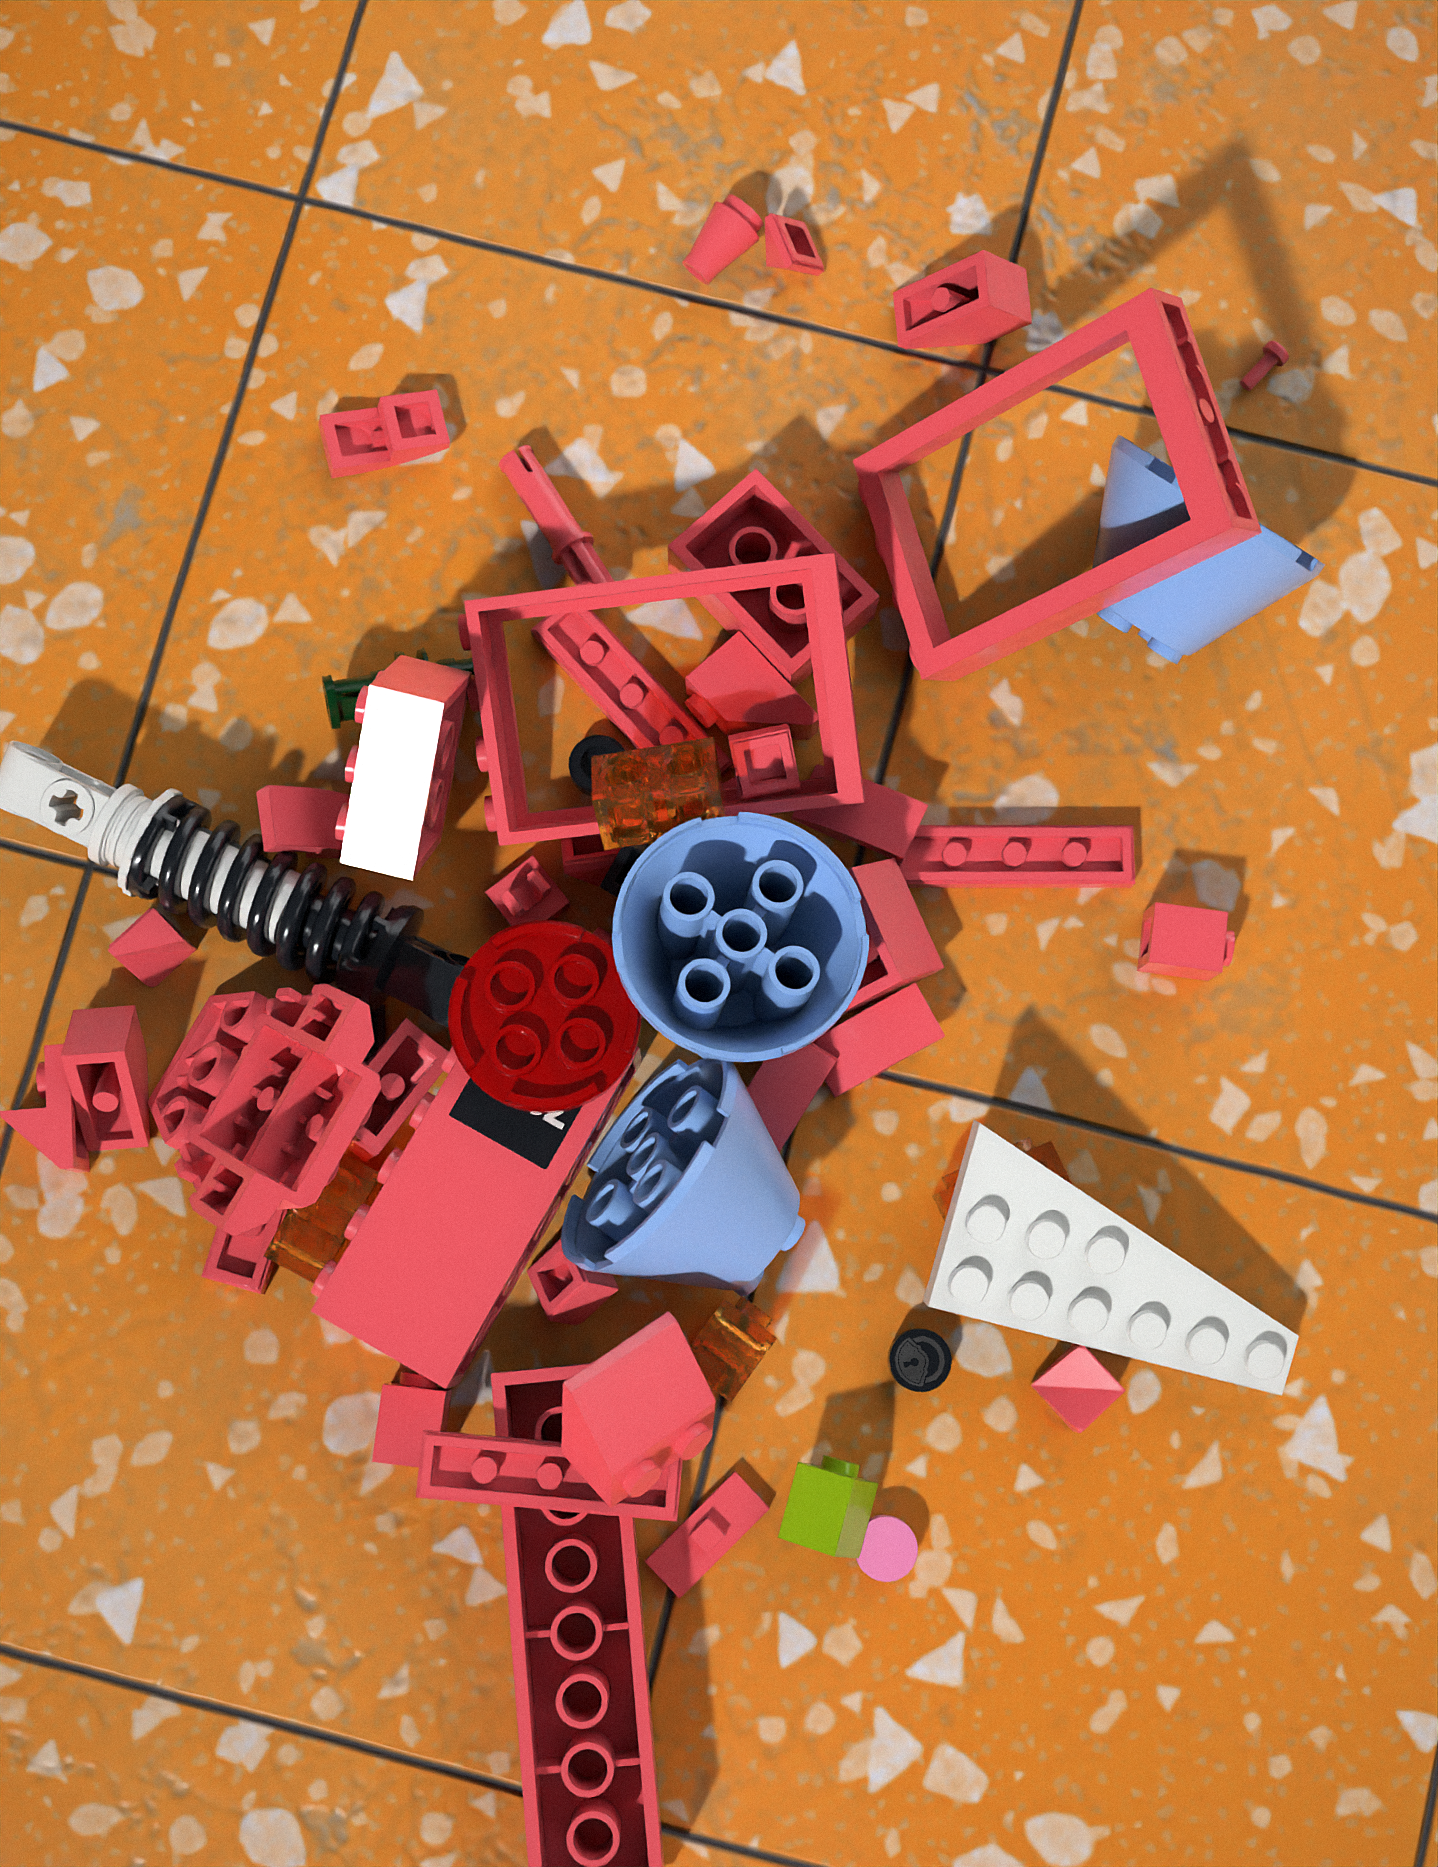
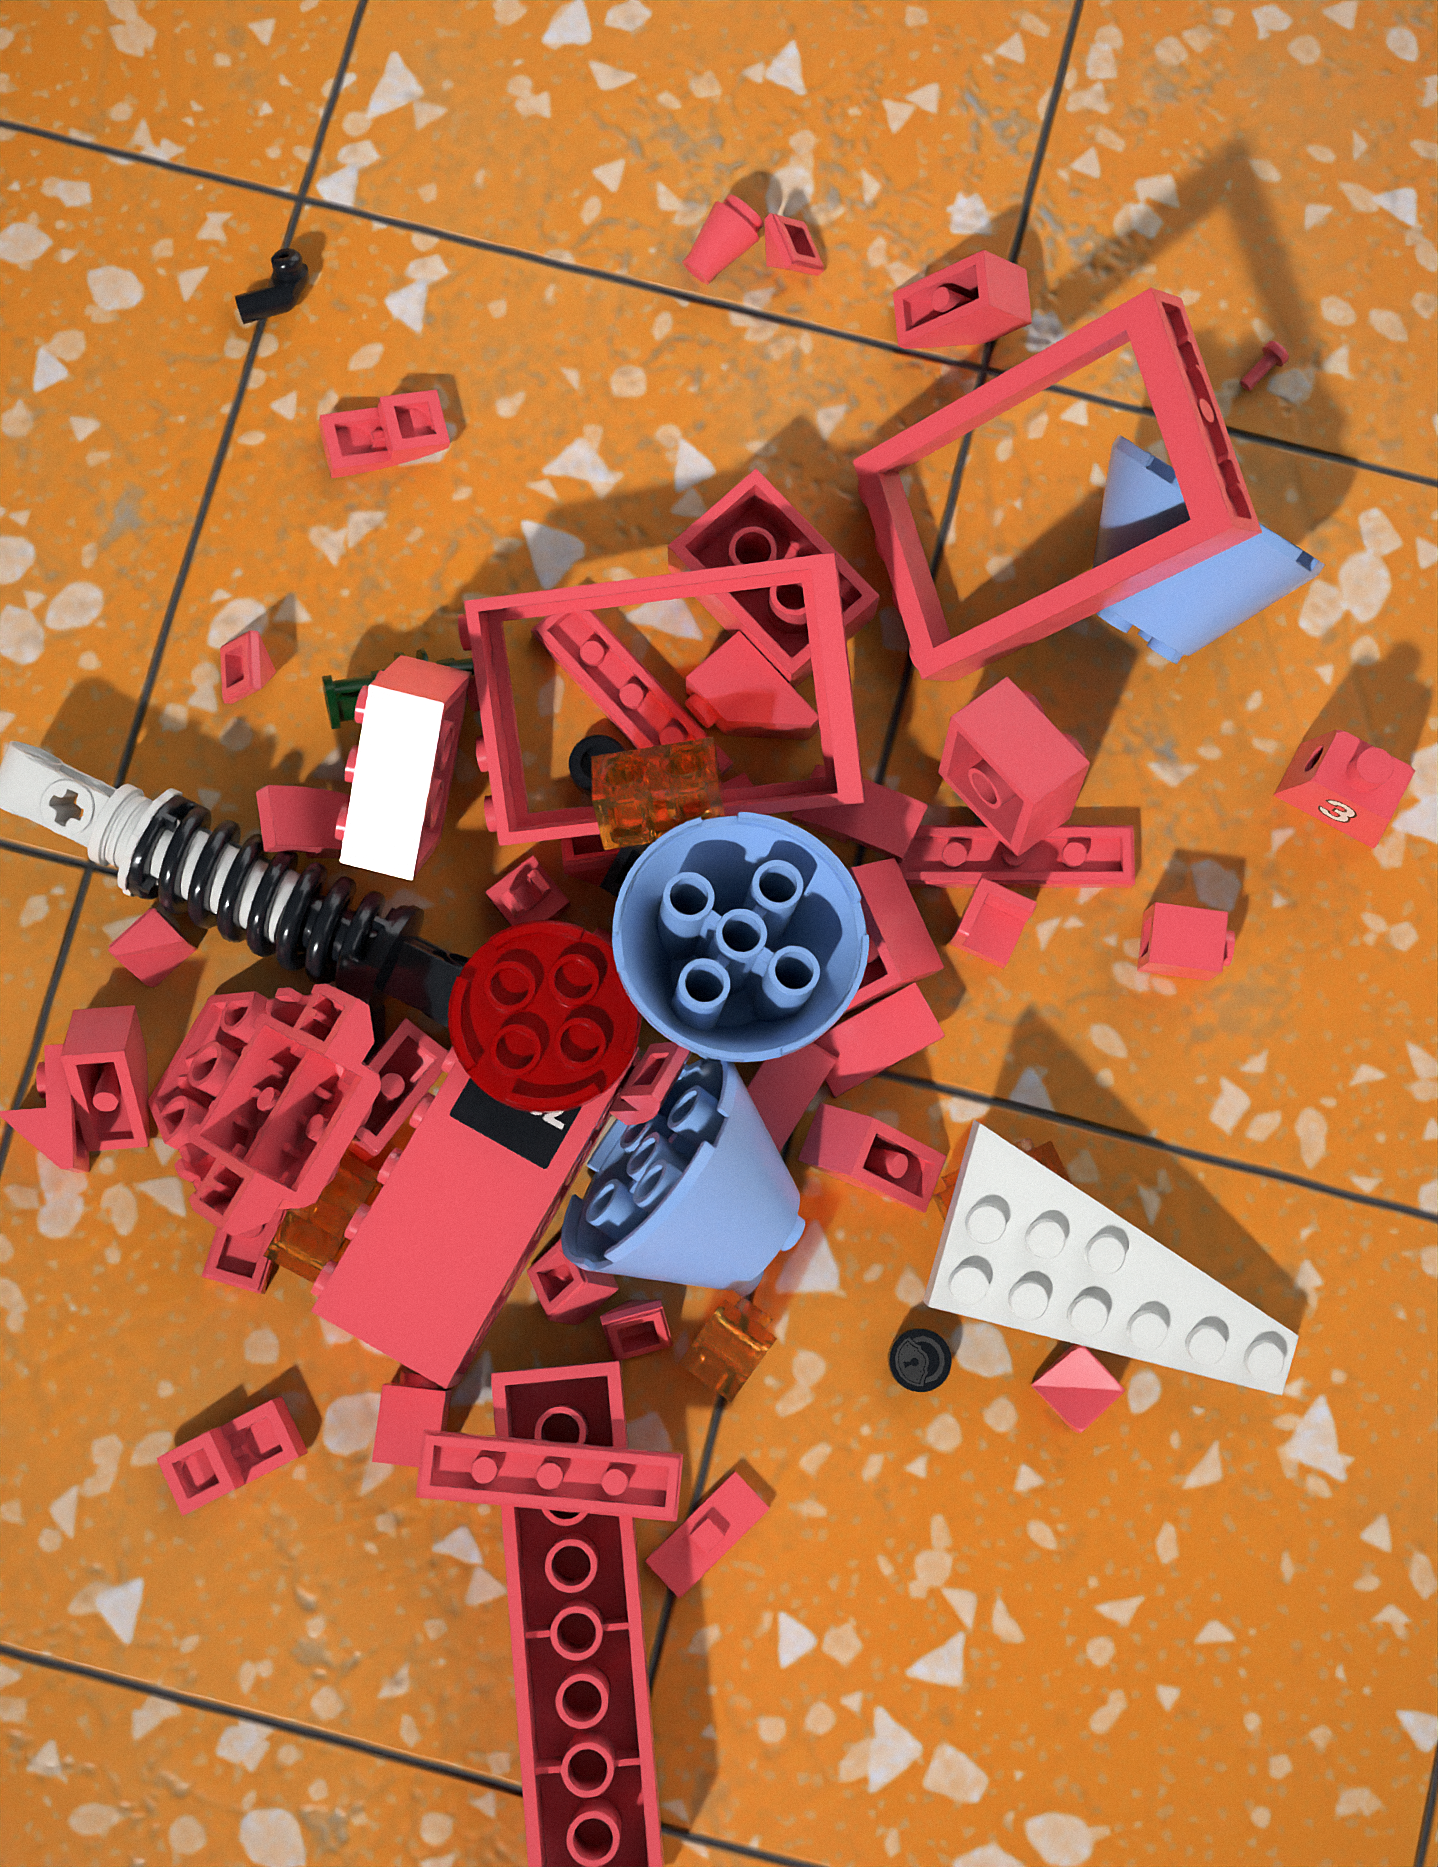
(232, 1455): none -> coral slope
(244, 667): none -> coral slope
(281, 292): none -> black arm
(568, 541): coral axle -> none
(636, 1328): none -> coral slope
(636, 1412): coral slope -> none
(650, 1083): none -> coral slope
(764, 761): coral tile -> none
(828, 1508): lime brick -> none
(872, 1156): none -> coral slope
(888, 1549): bright pink tile -> none
(992, 922): none -> coral panel
(1013, 765): none -> coral brick
(1348, 786): none -> coral torso

